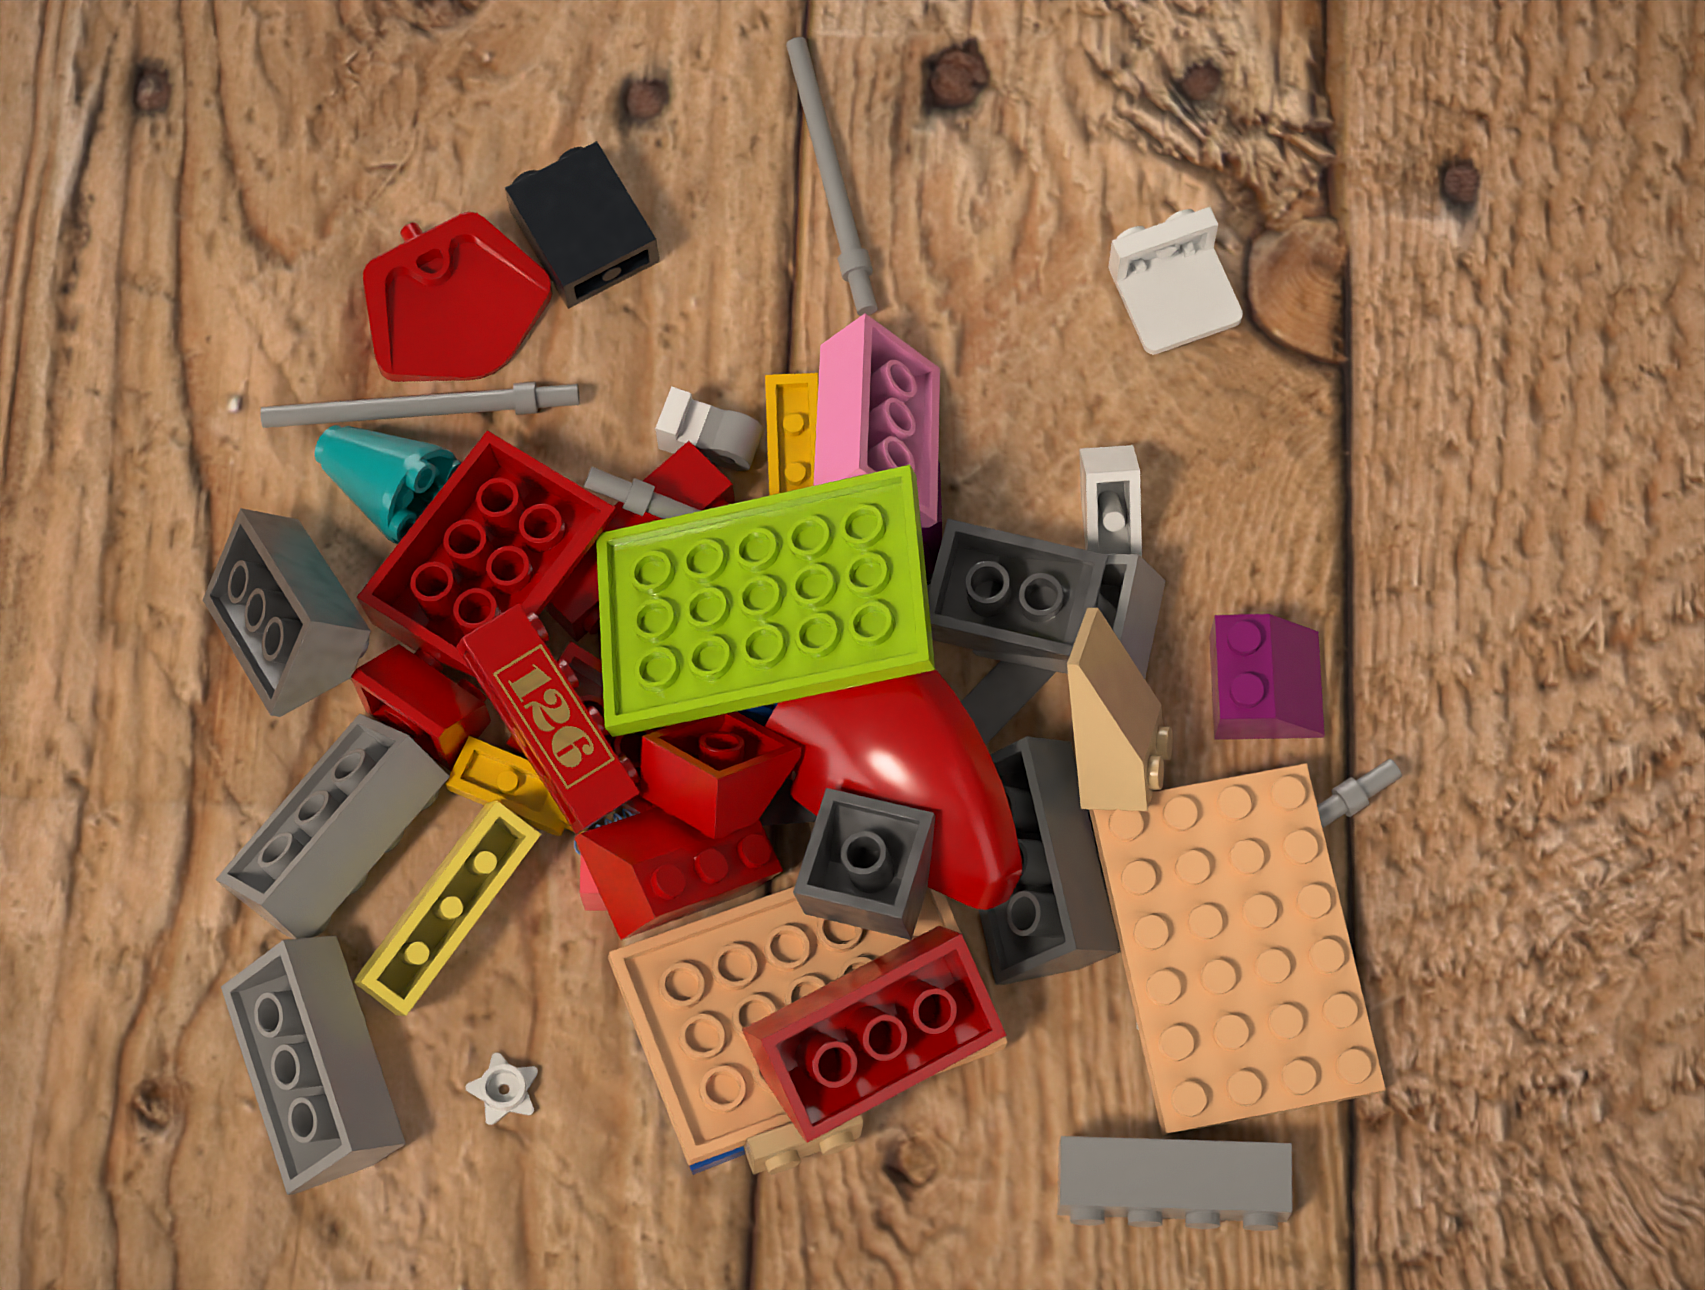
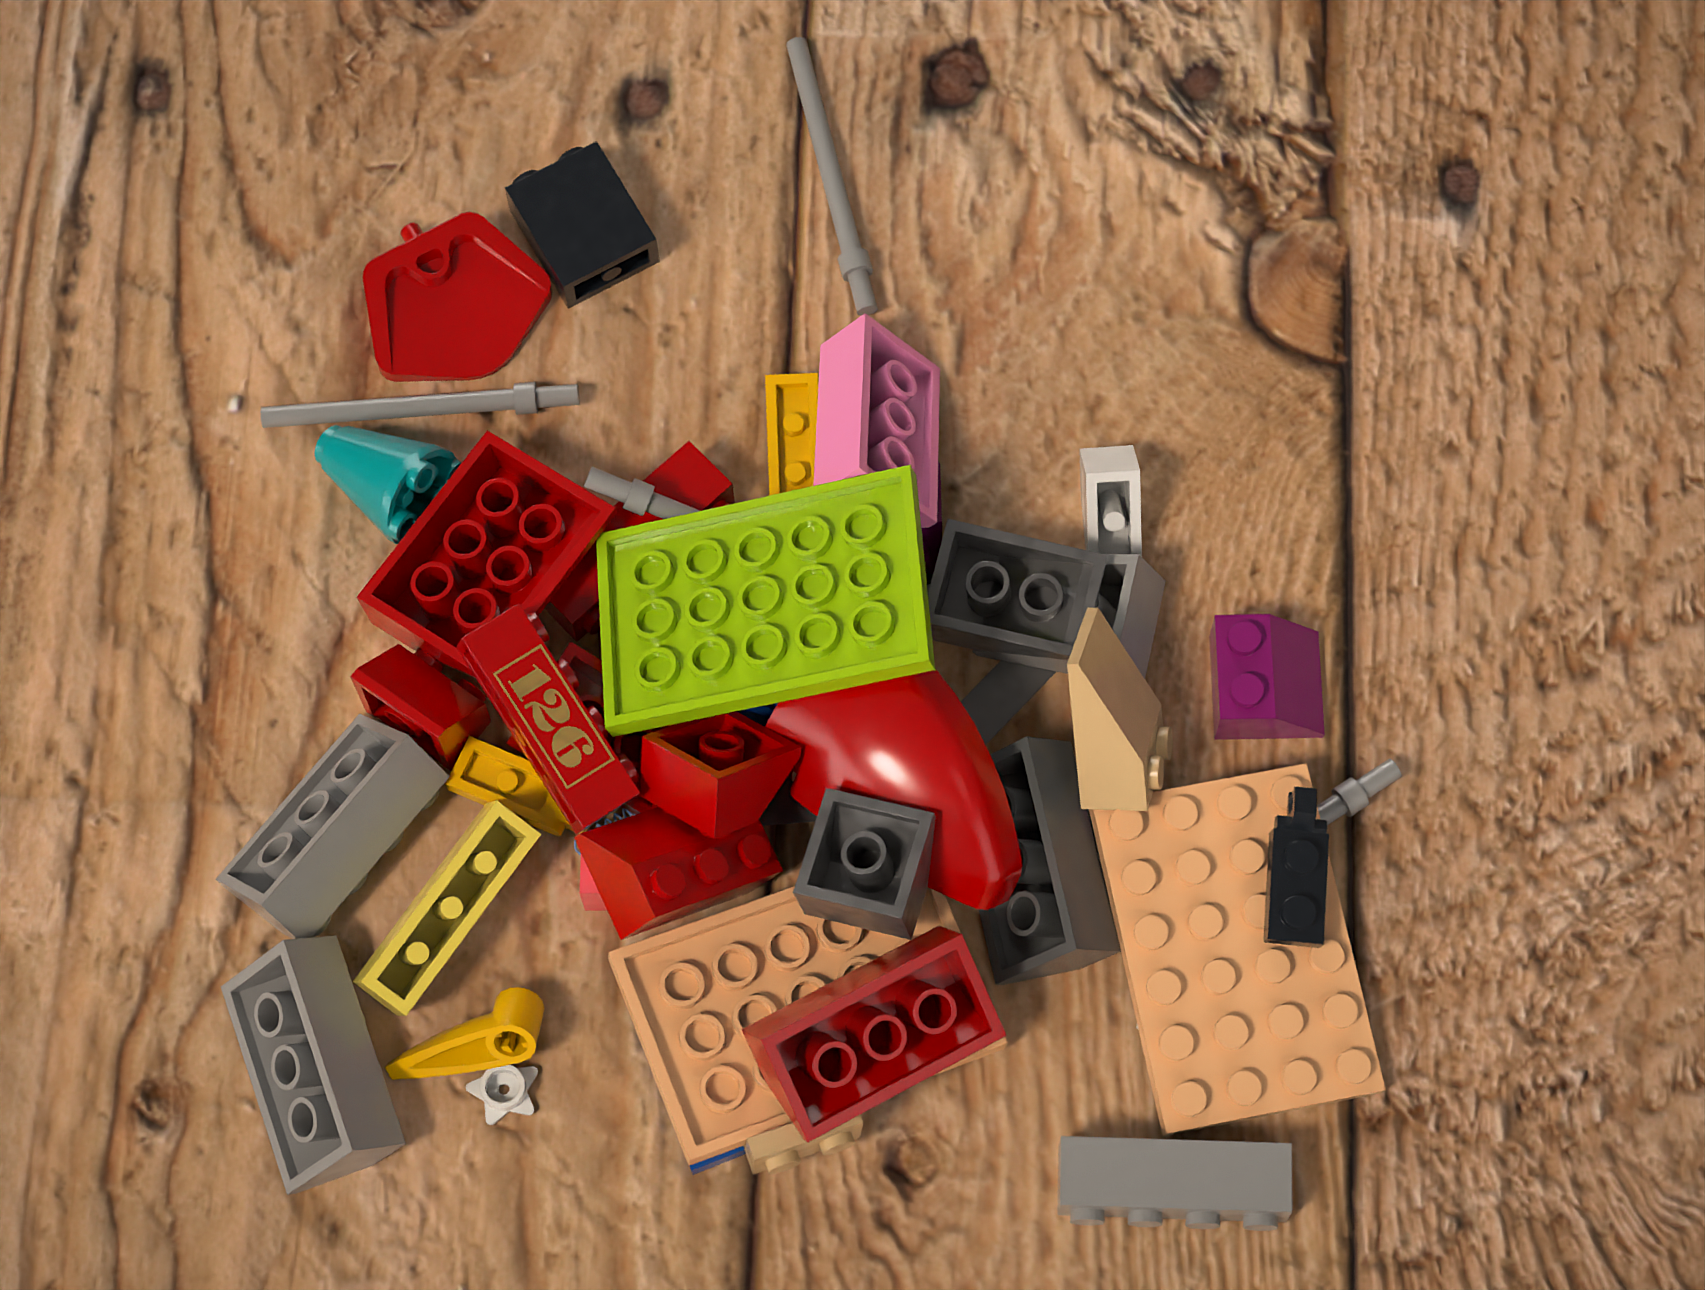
(284, 612): flat silver slope -> none
(480, 1043): none -> yellow piece
(720, 435): leg -> none
(1174, 281): white bracket -> none
(1297, 874): none -> black hinge

